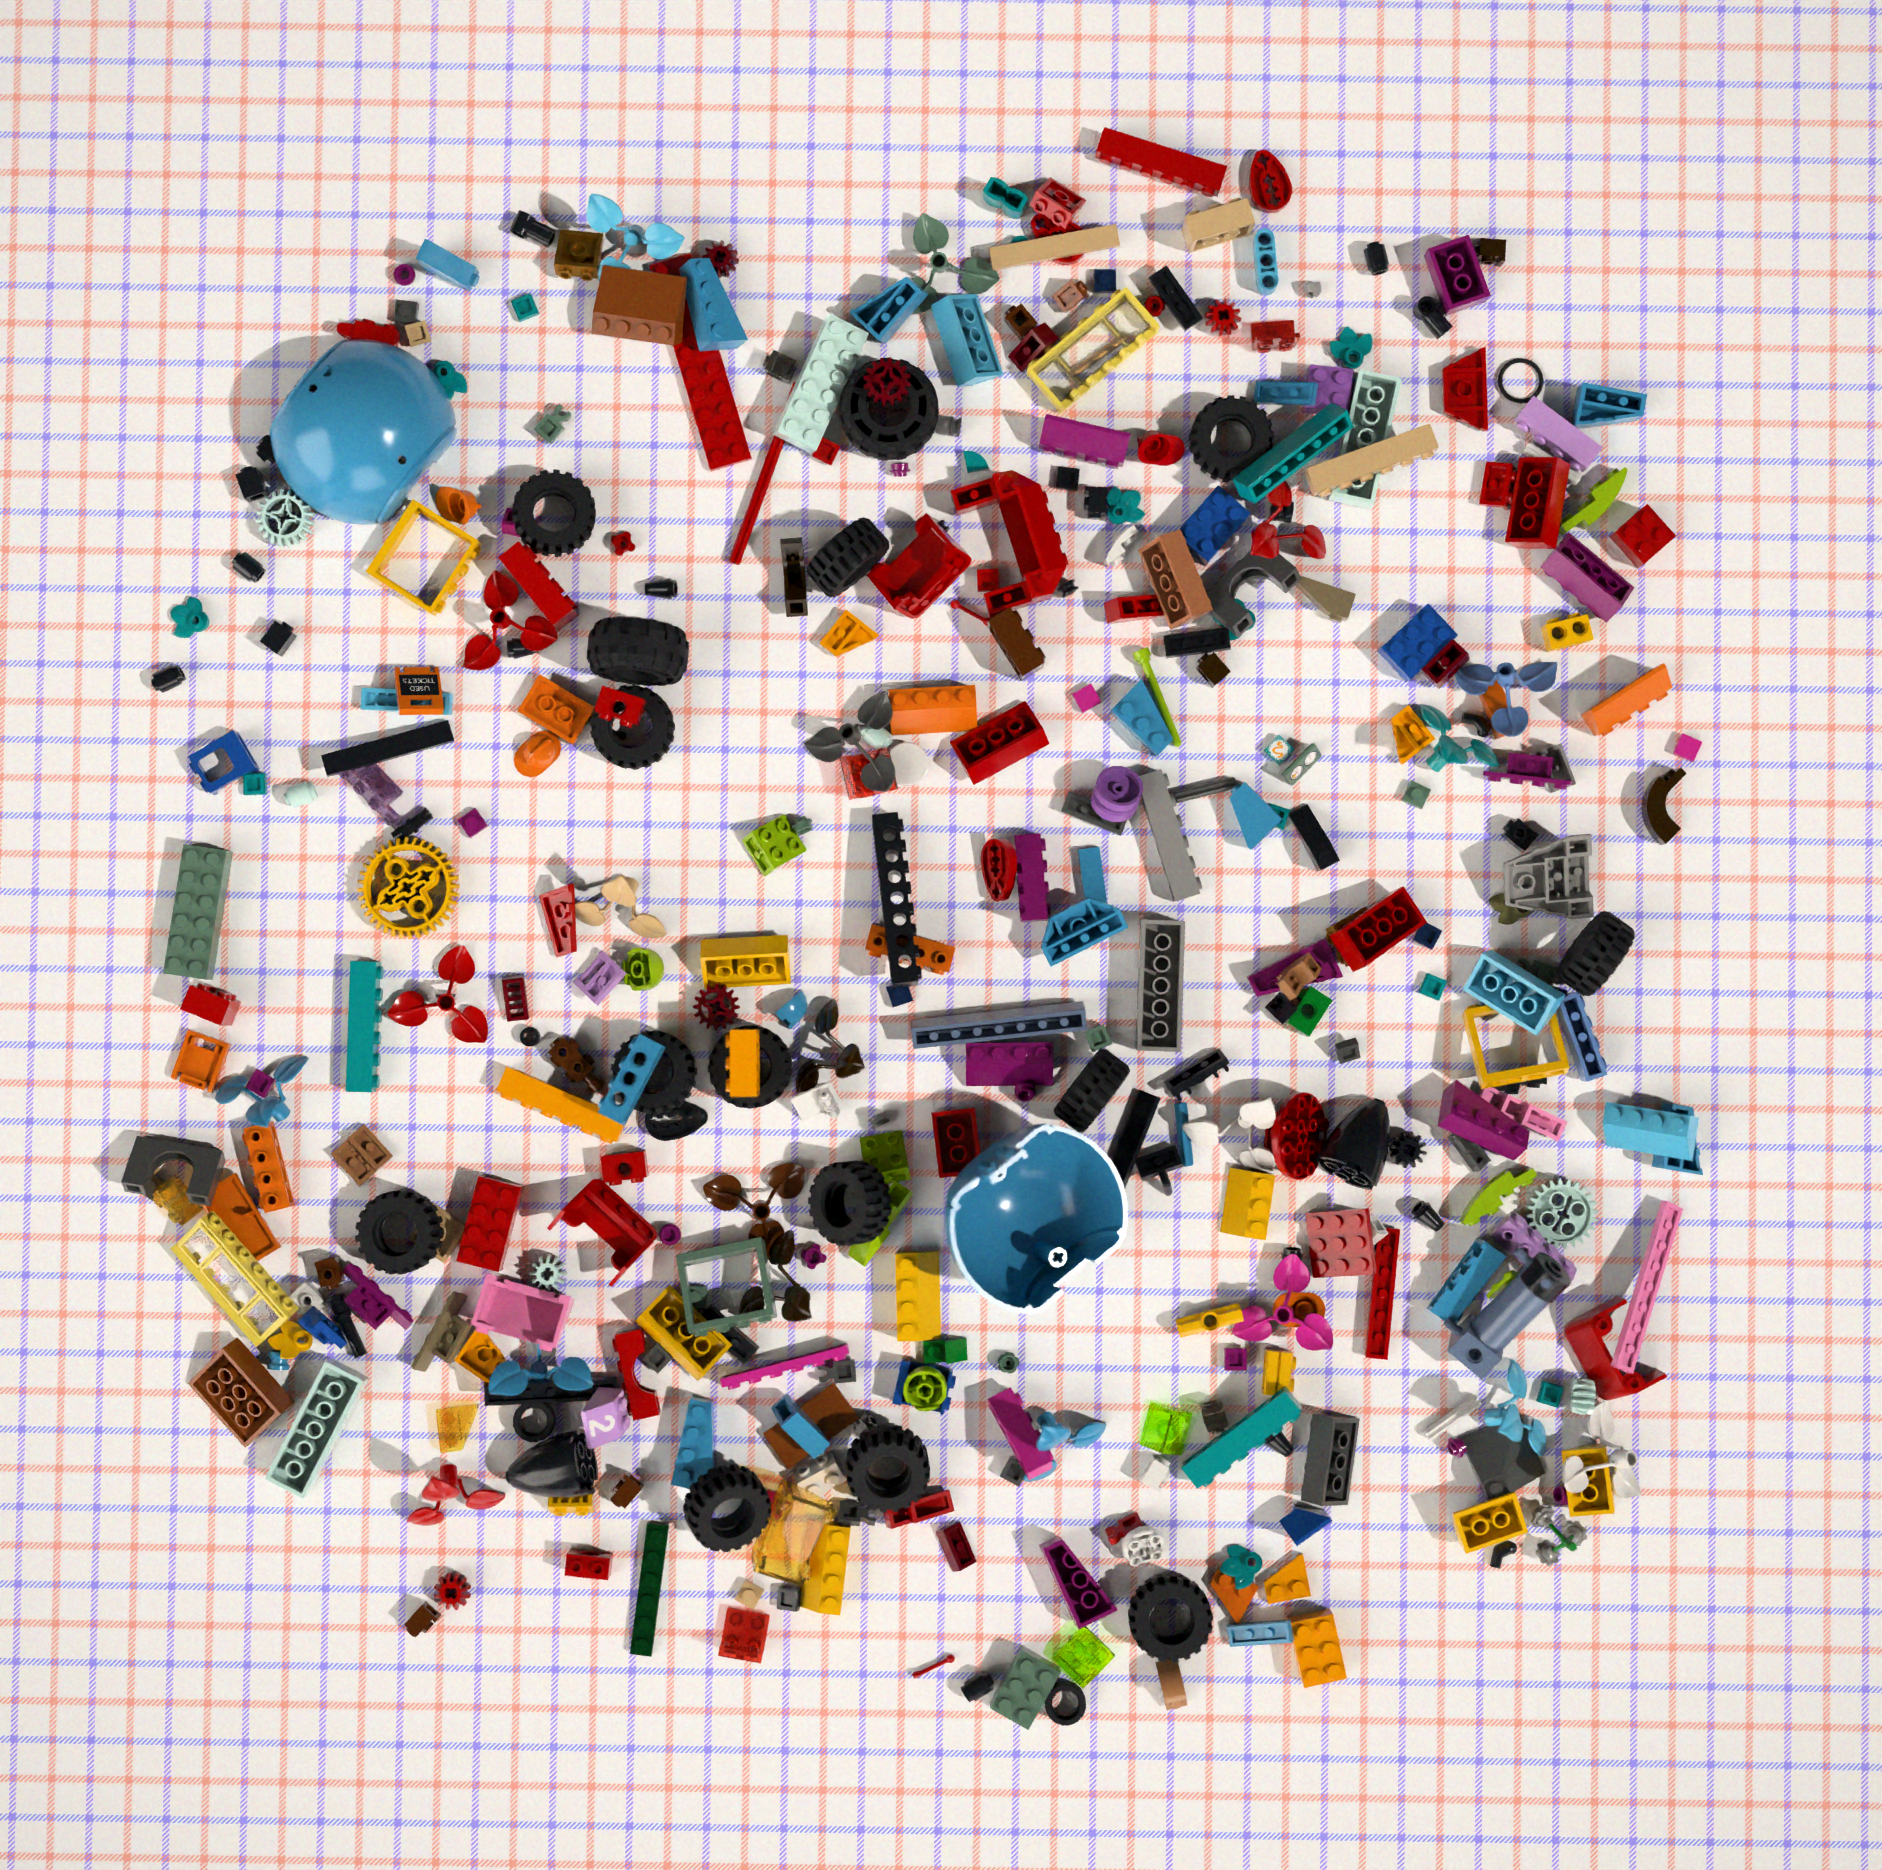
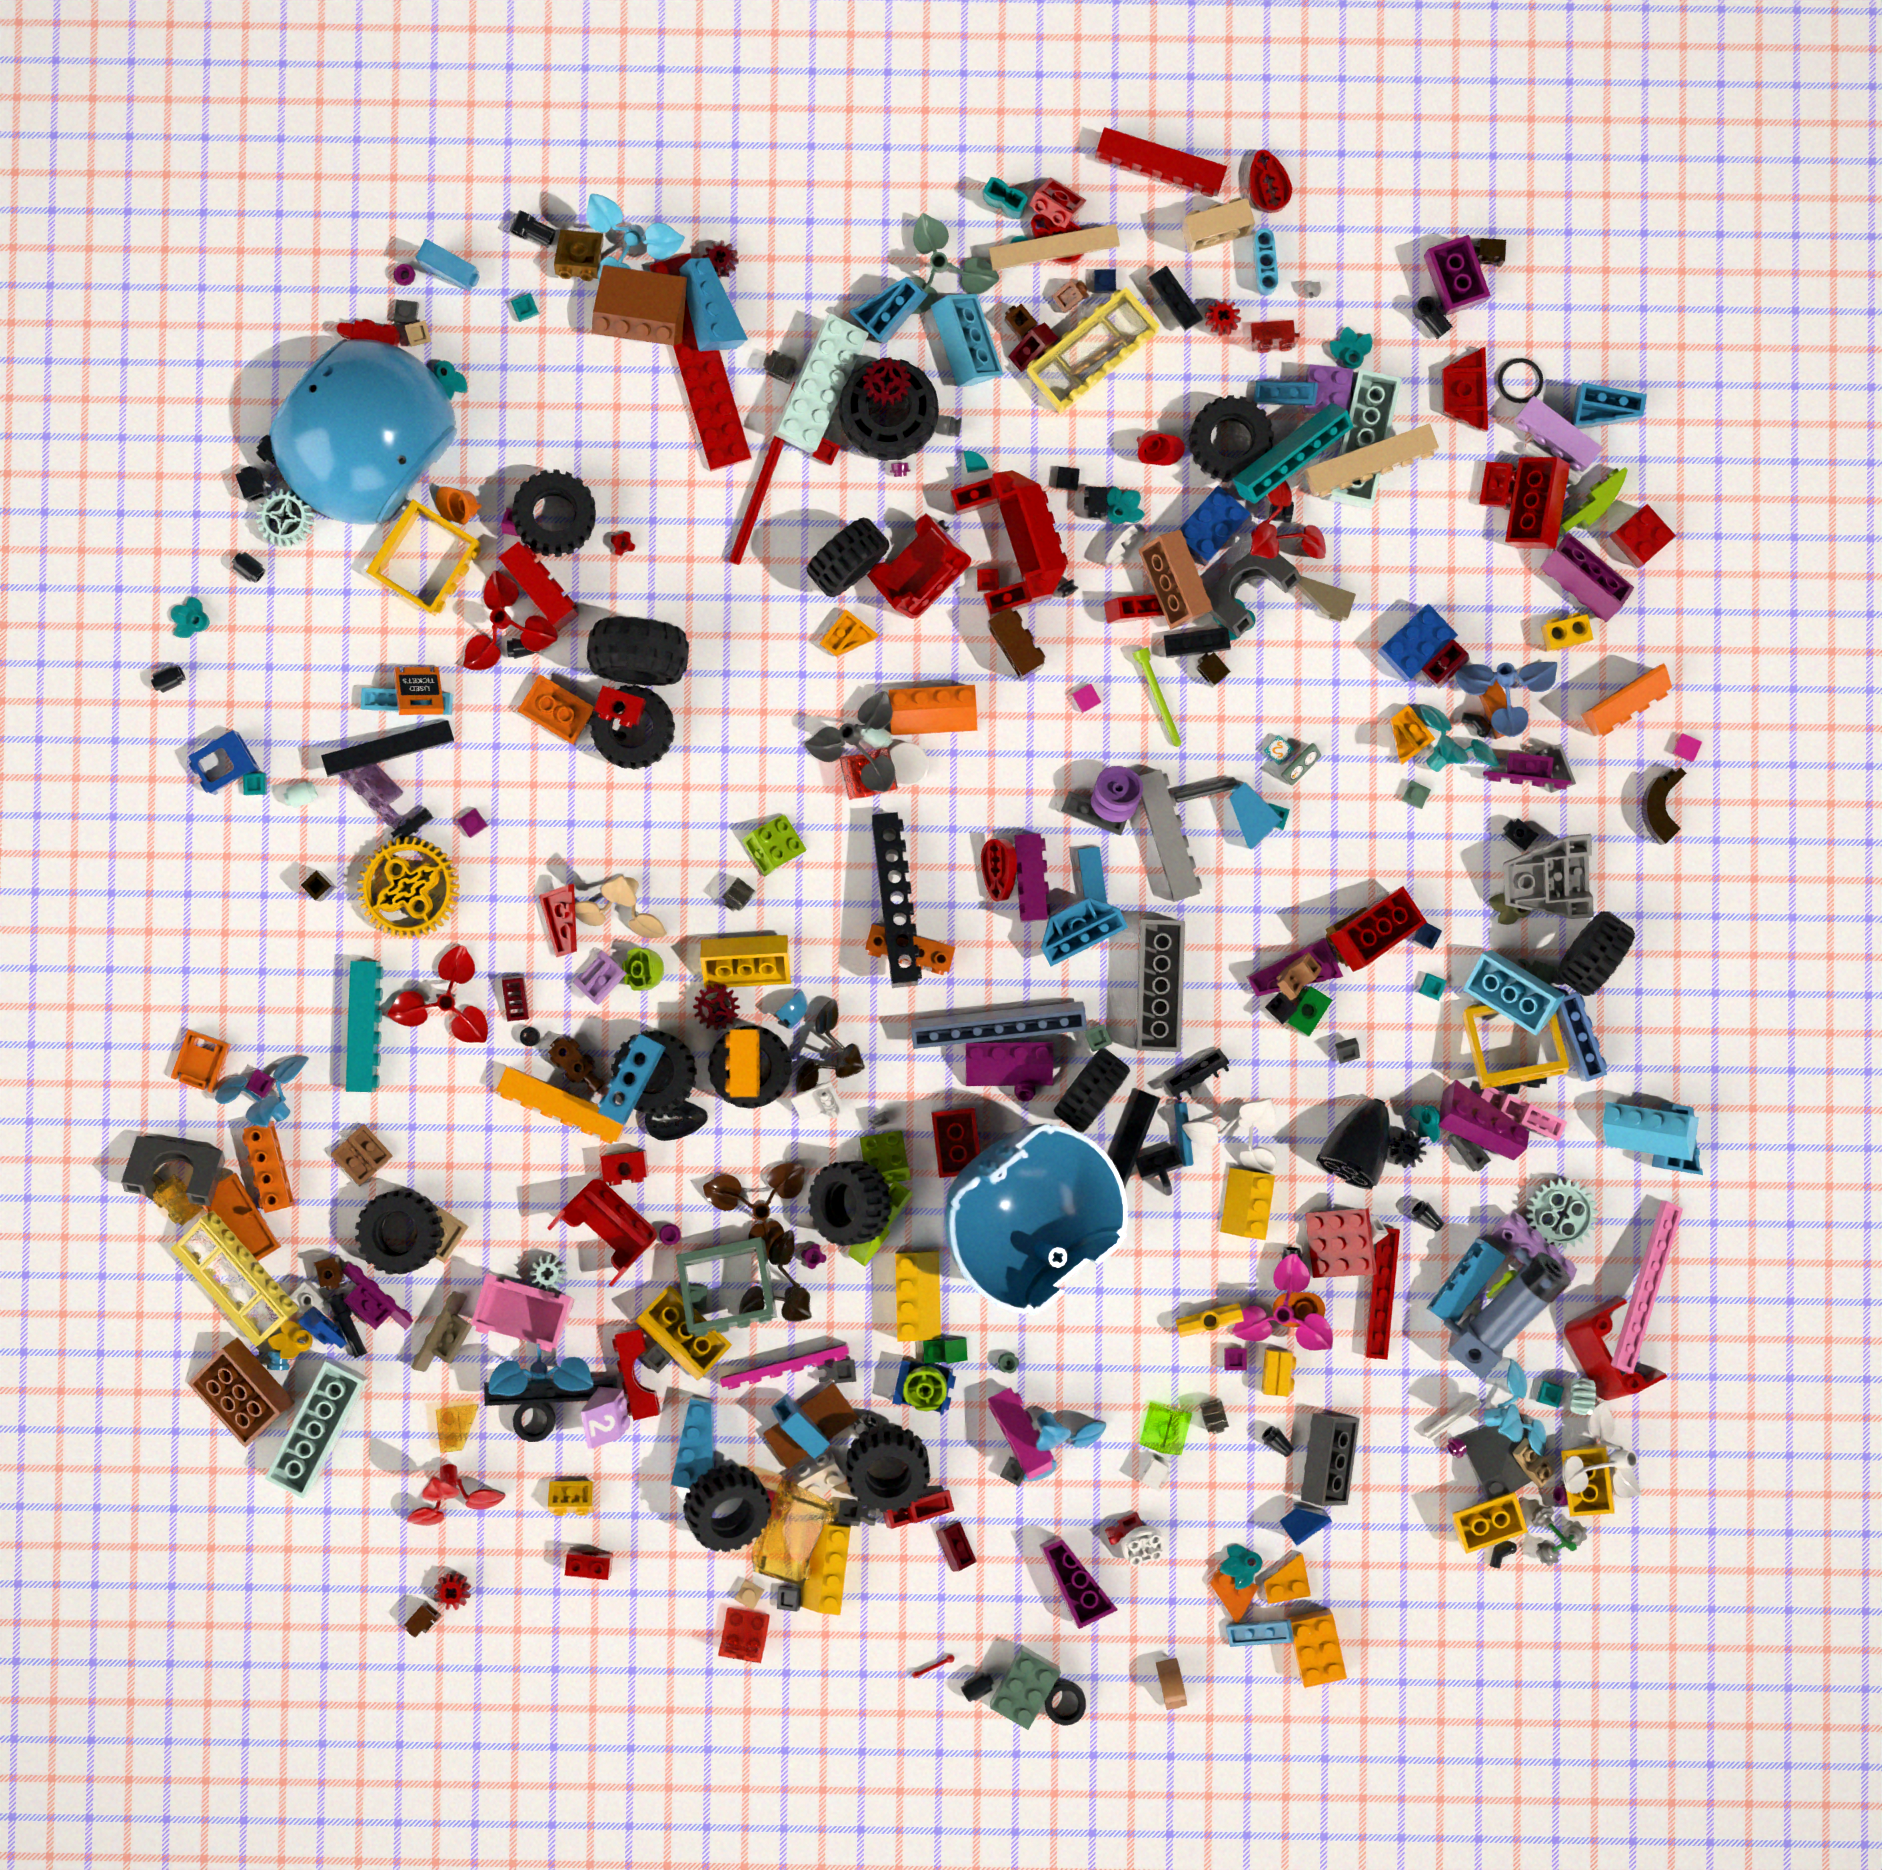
(198, 912): sand green brick -> none
(211, 1005): red brick -> none
(279, 637): black brick -> none
(318, 886): none -> dark brown brick
(480, 1356): light orange wing -> none
(490, 1223): red brick -> none
(537, 753): orange piece -> none
(550, 427): sand green plate -> none
(556, 1467): black cylinder -> none
(626, 1491): reddish brown brick -> none
(649, 1589): dark green plate -> none
(662, 588): black cone -> none
(738, 895): none -> clear smoke brick
(742, 1346): black plate -> none
(794, 577): dark brown arch -> none
(802, 825): sand green plate -> none
(899, 996): dark blue plate -> none
(956, 604): red hinge -> none
(999, 742): red slope -> none
(1083, 1656): clear neon green slope -> none
(1084, 441): magenta slope -> none
(1142, 719): dark azure wedge -> none
(1155, 312): red plate -> none
(1176, 1646): black tyre -> none
(1242, 1437): teal brick -> none
(1296, 1135): red bracket -> none
(1313, 838): black slope -> none
(1376, 258): black brick -> none
(1428, 1121): none -> teal plate
(1488, 1199): lime slope -> none
(1533, 1465): none -> tan slope

